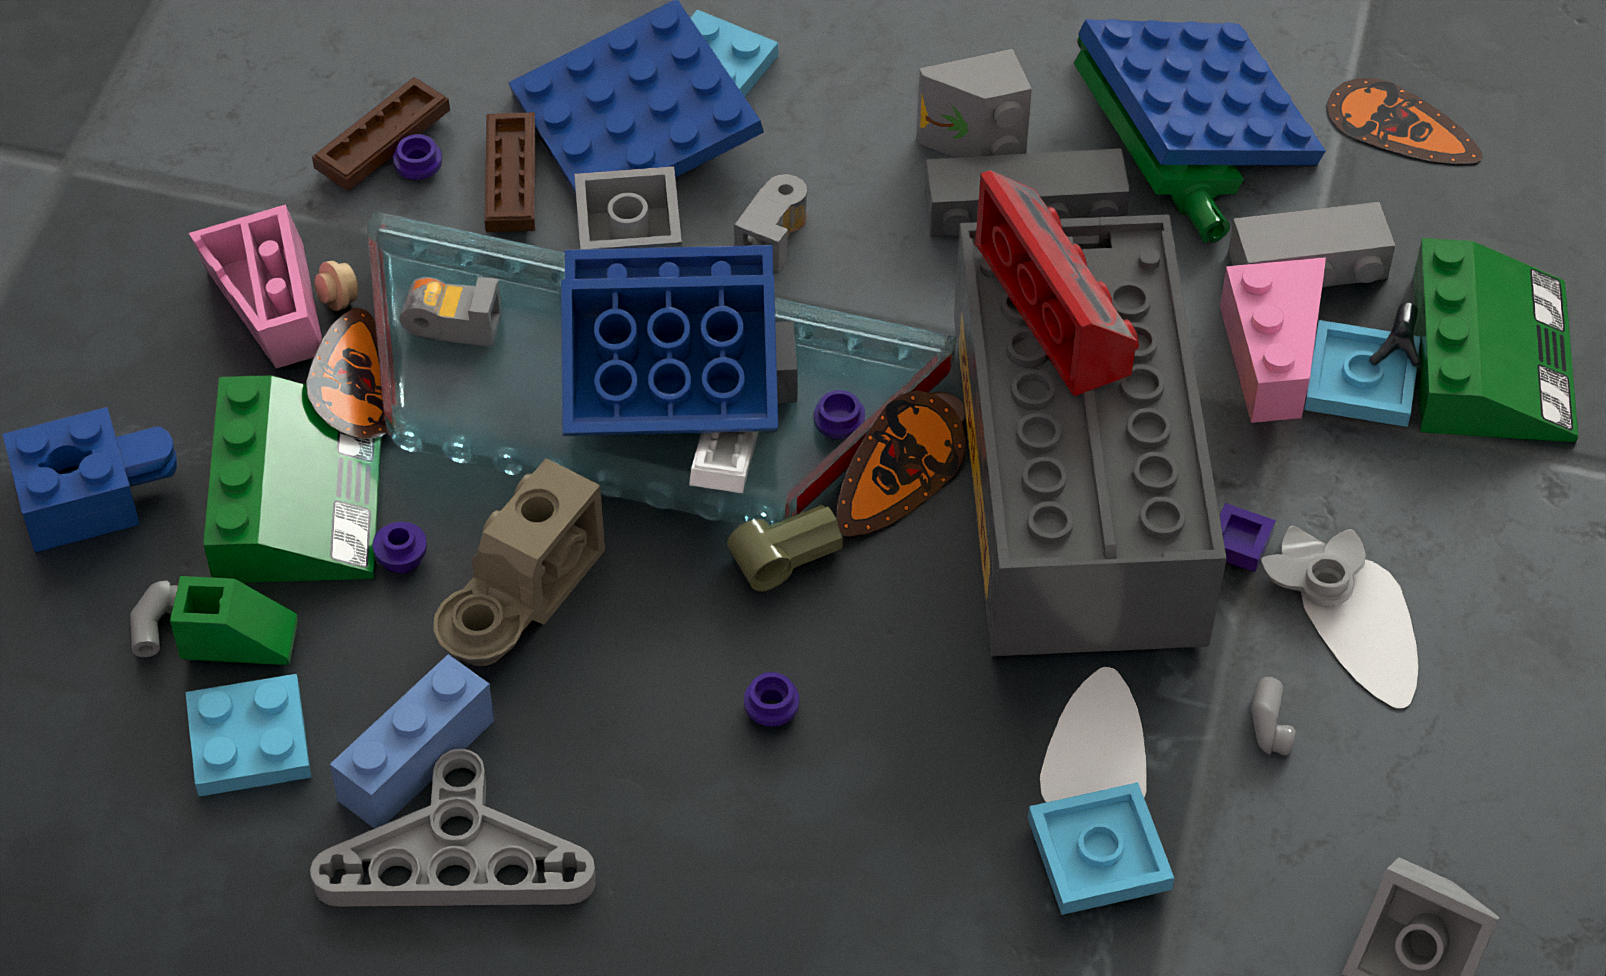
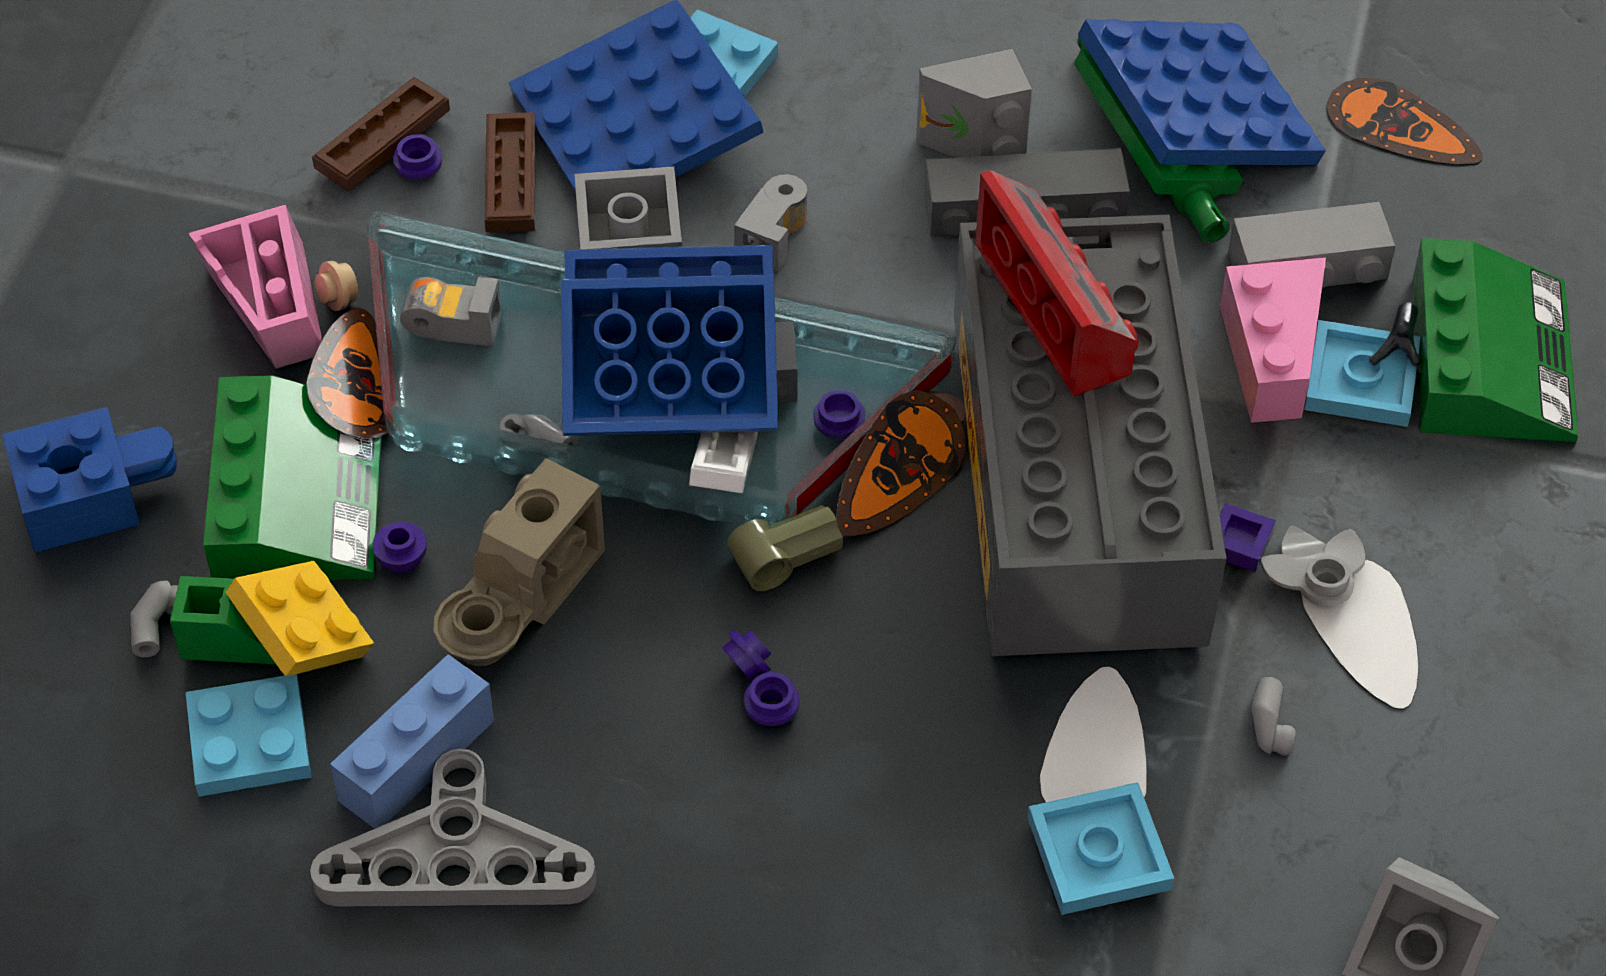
(299, 618): none -> yellow plate
(536, 426): none -> light grey arm
(747, 653): none -> dark purple plate

